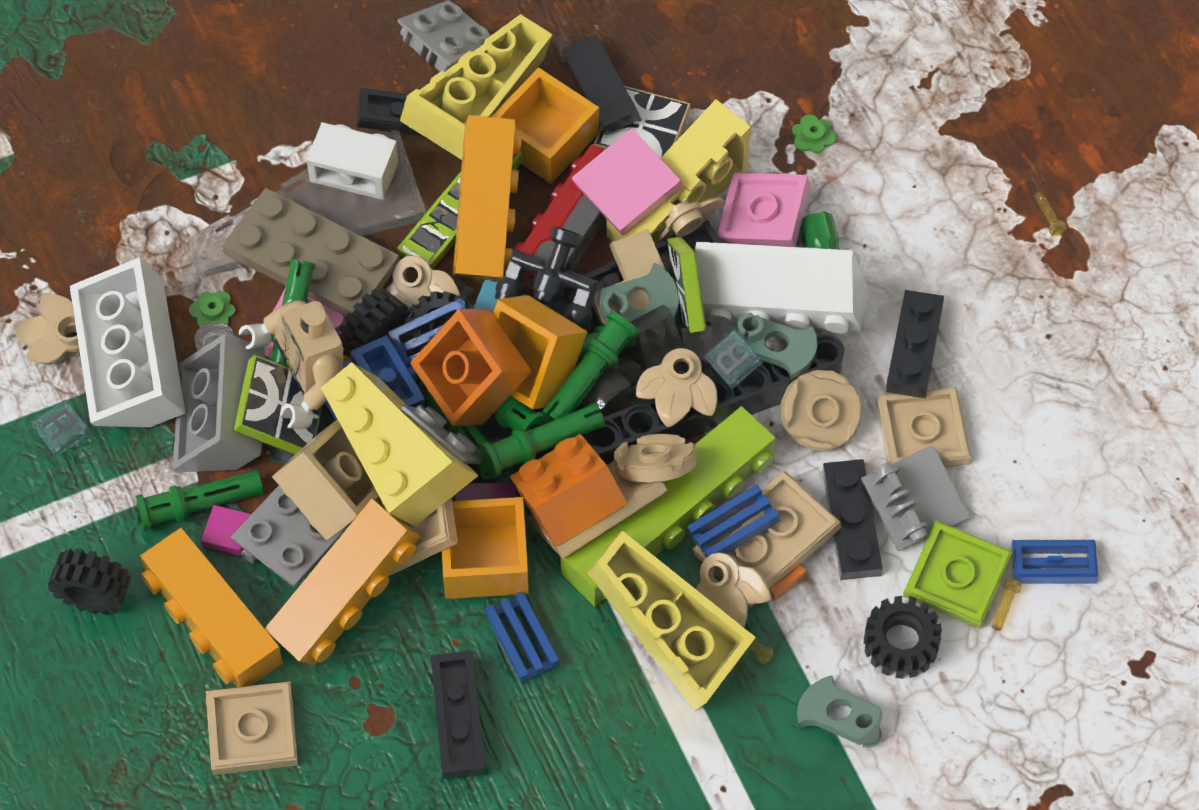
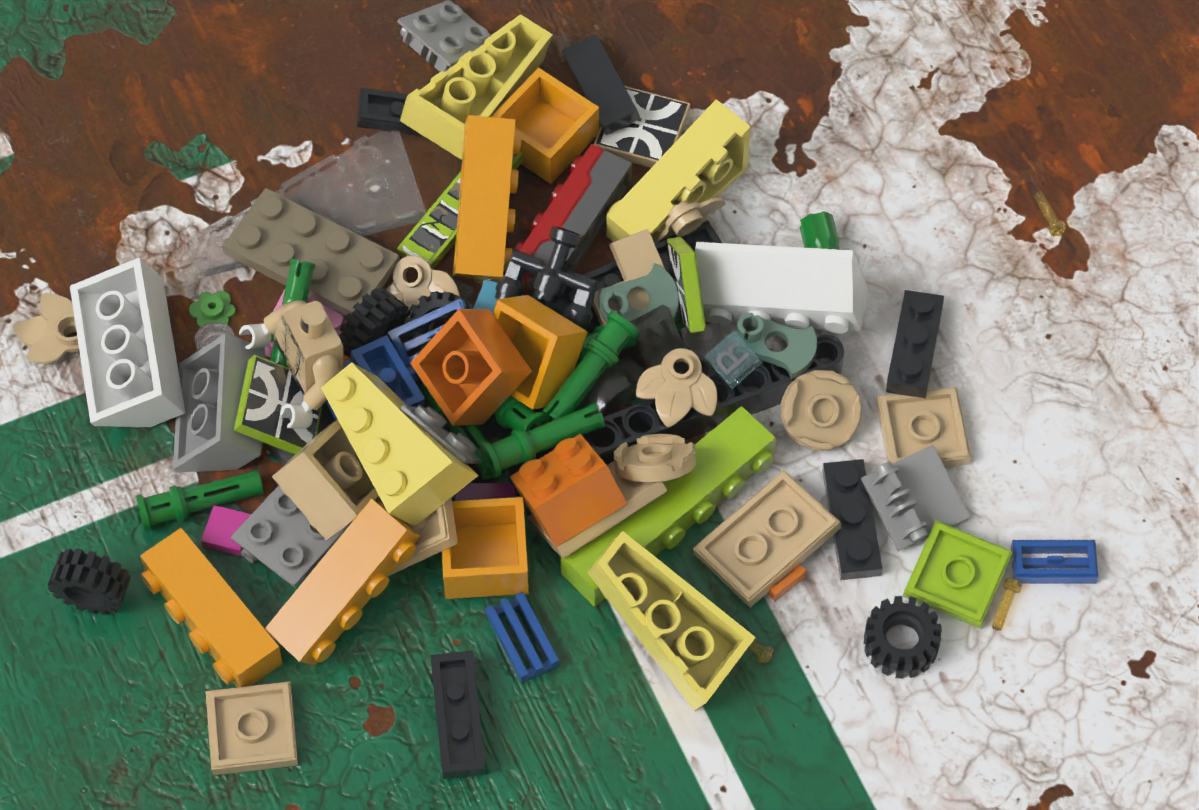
(60, 428): clear light blue tile -> none
(352, 160): white brick -> none
(627, 181): bright pink tile -> none
(726, 511): blue tile -> none
(736, 590): tan plate -> none
(764, 209): bright pink plate -> none
(813, 134): bright green plant -> none
(858, 727): sand green piece -> none

